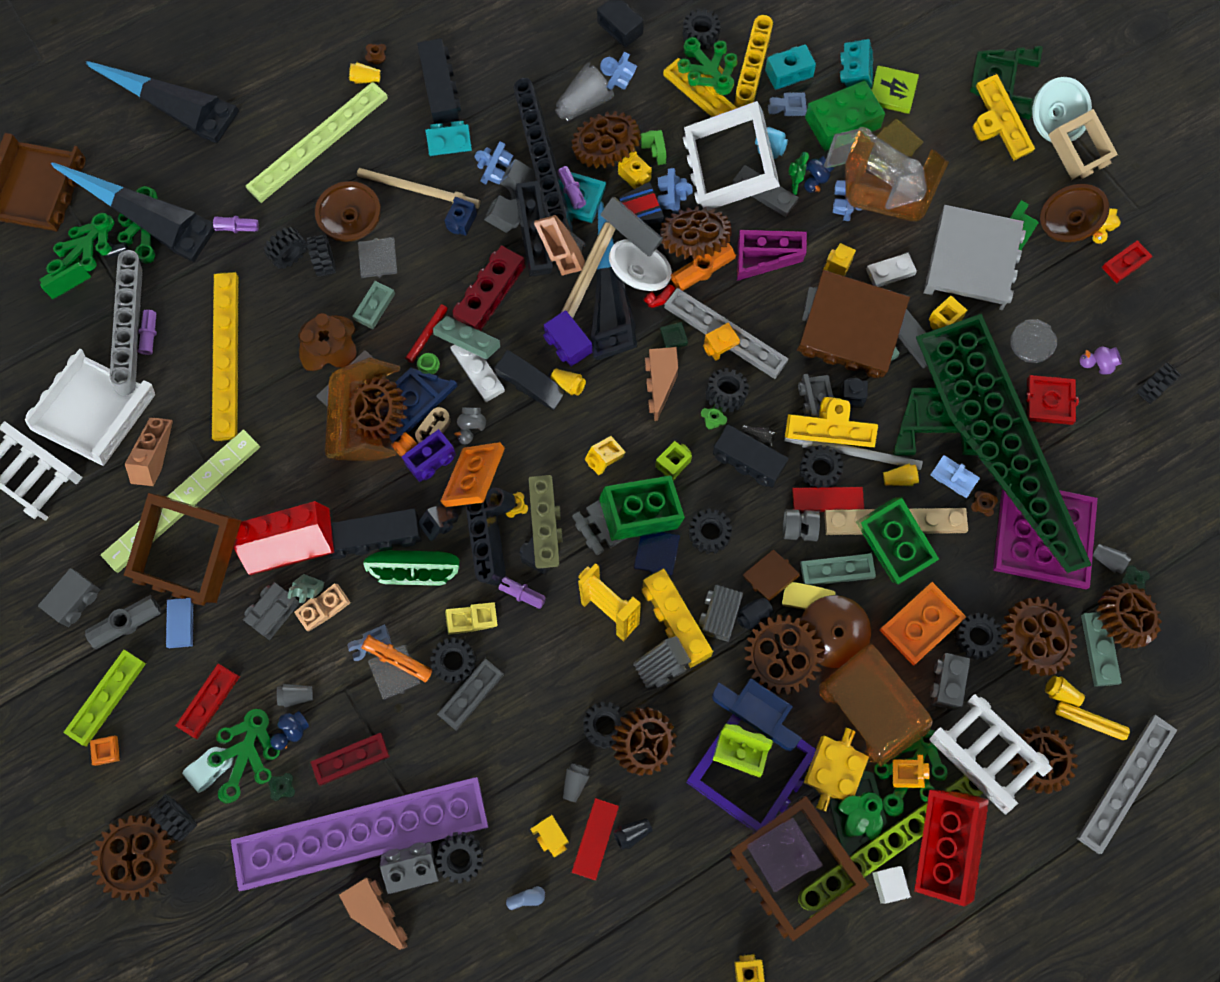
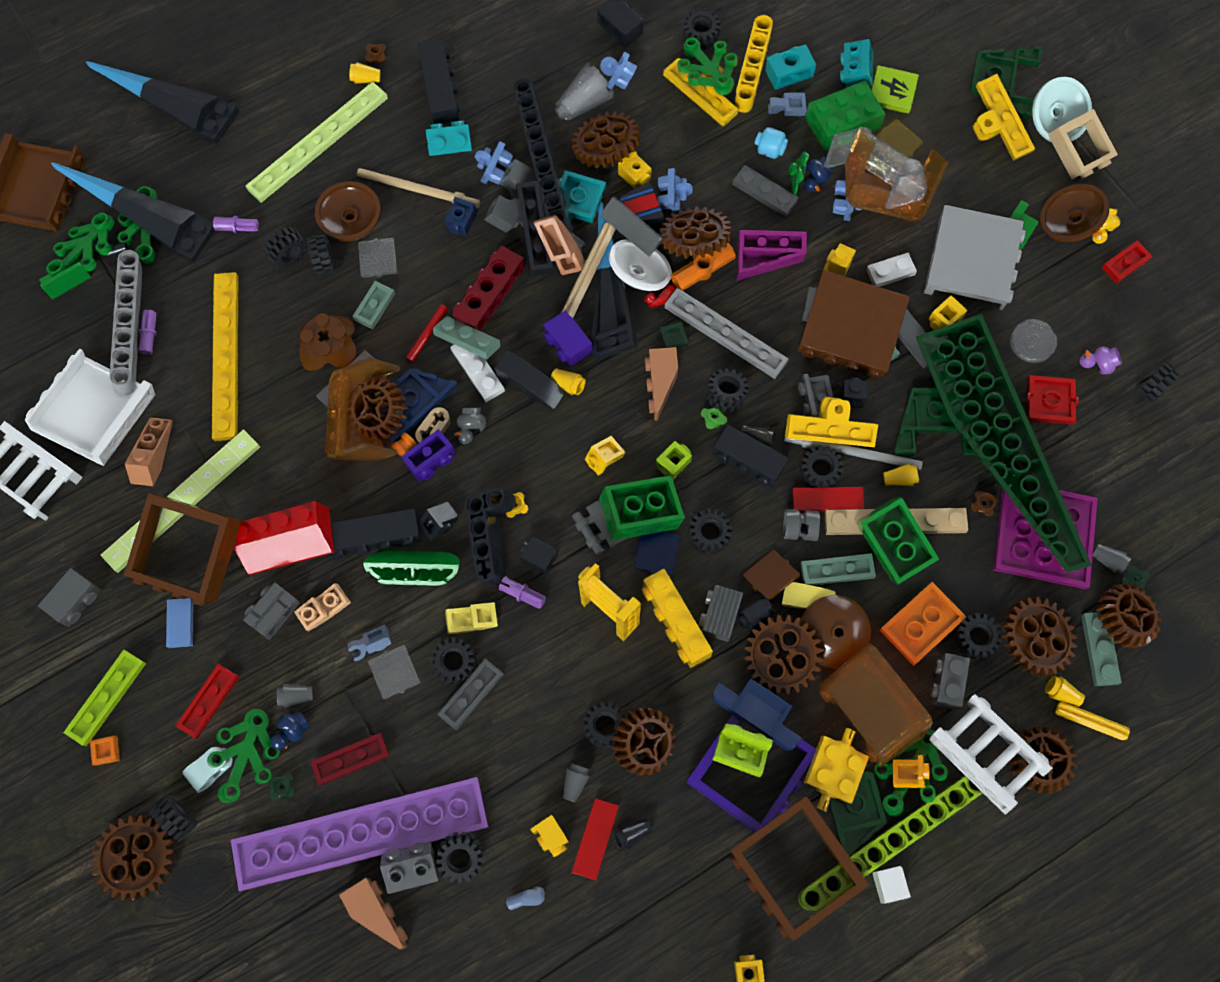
(110, 628): dark grey piece -> none
(305, 587): sand green plate -> none
(396, 658): orange pin -> none
(428, 363): bright green plate -> none
(472, 475): orange plate -> none
(544, 524): olive bracket -> none
(571, 188): medium lavender axle -> none
(655, 141): bright green bracket -> none
(662, 662): dark grey brick -> none
(720, 341): light orange bracket -> none
(742, 189): white window -> none
(783, 854): clear purple bracket -> none
(860, 818): green plate -> none
(951, 846): red slope -> none
(955, 476): light blue hips -> none
(1126, 784): light grey plate -> none

